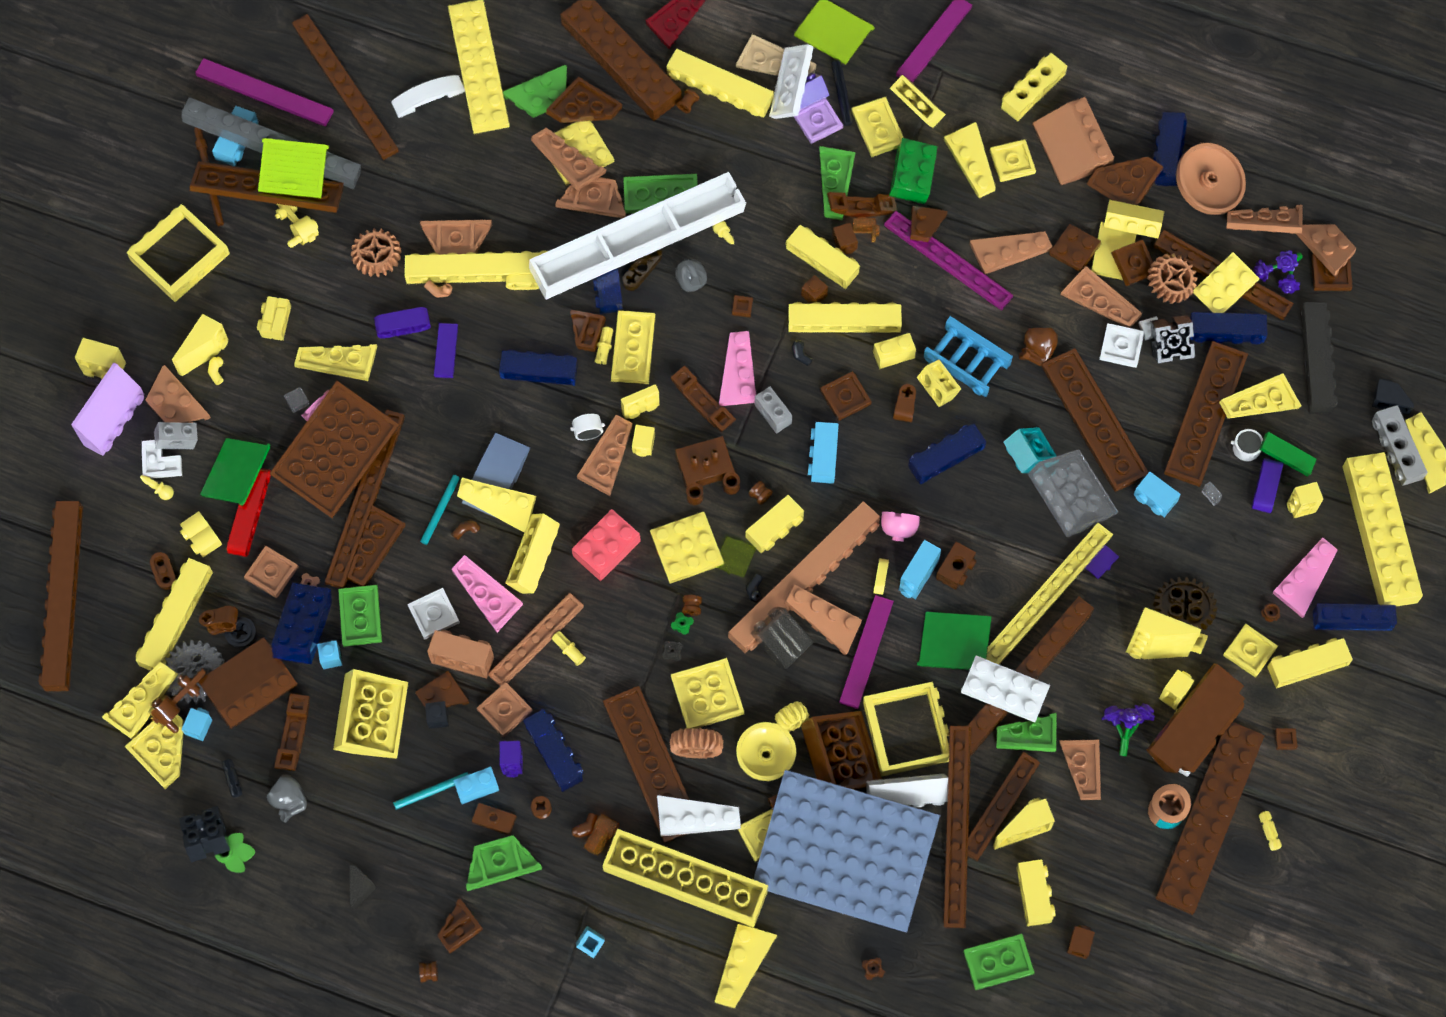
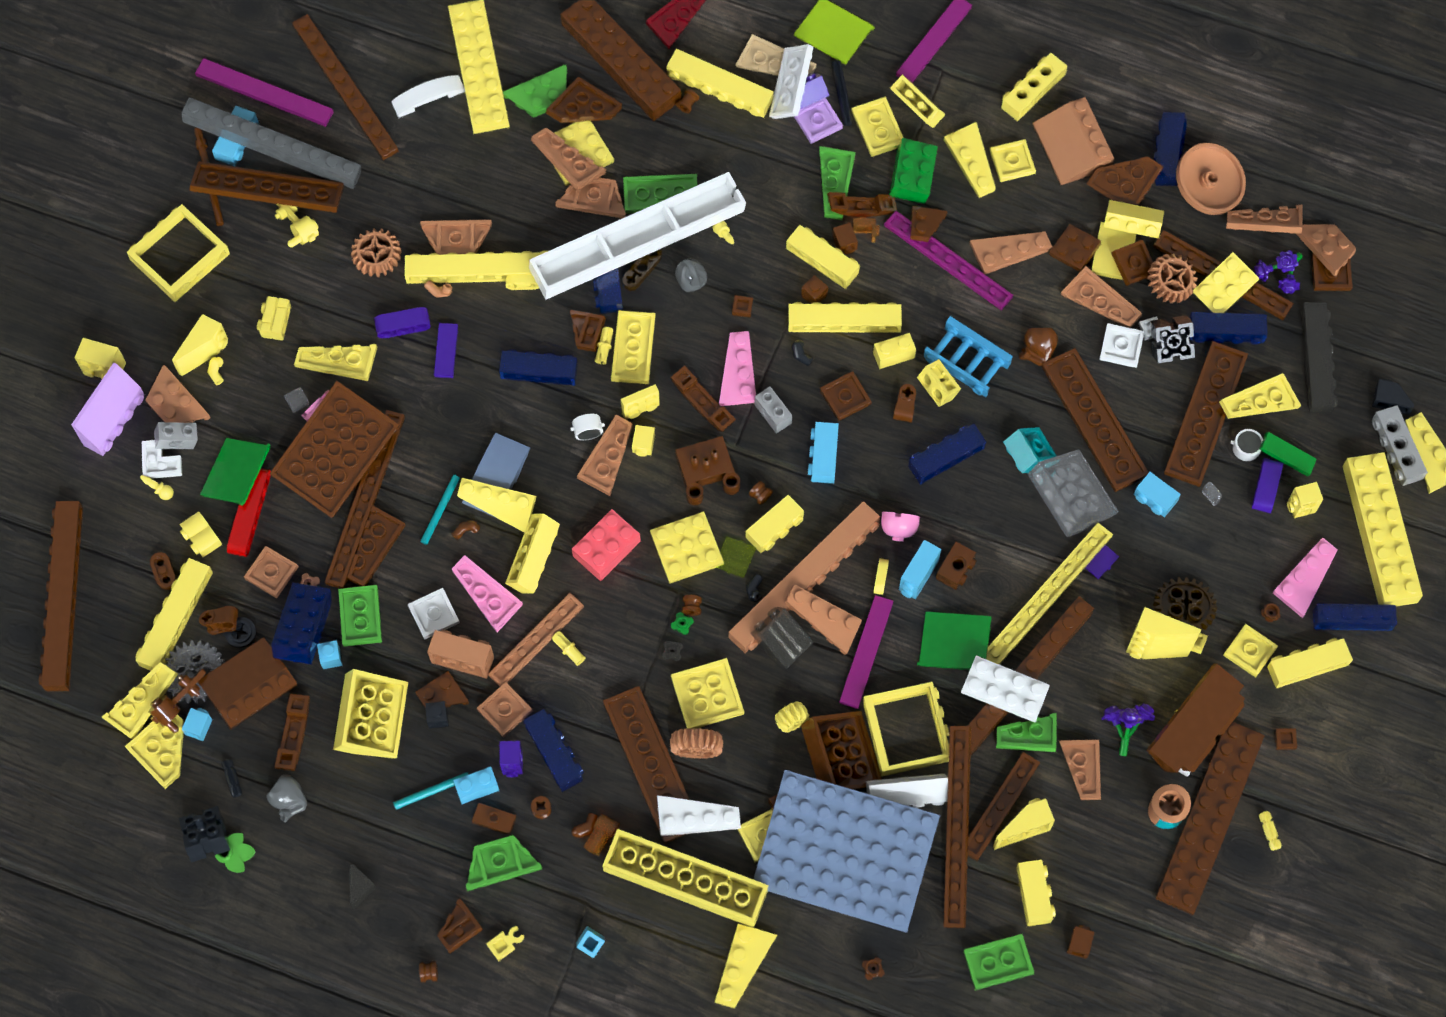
(292, 168): lime piece -> none
(502, 944): none -> light yellow plate
(766, 738): light yellow dish -> none
(1176, 689): light yellow brick -> none

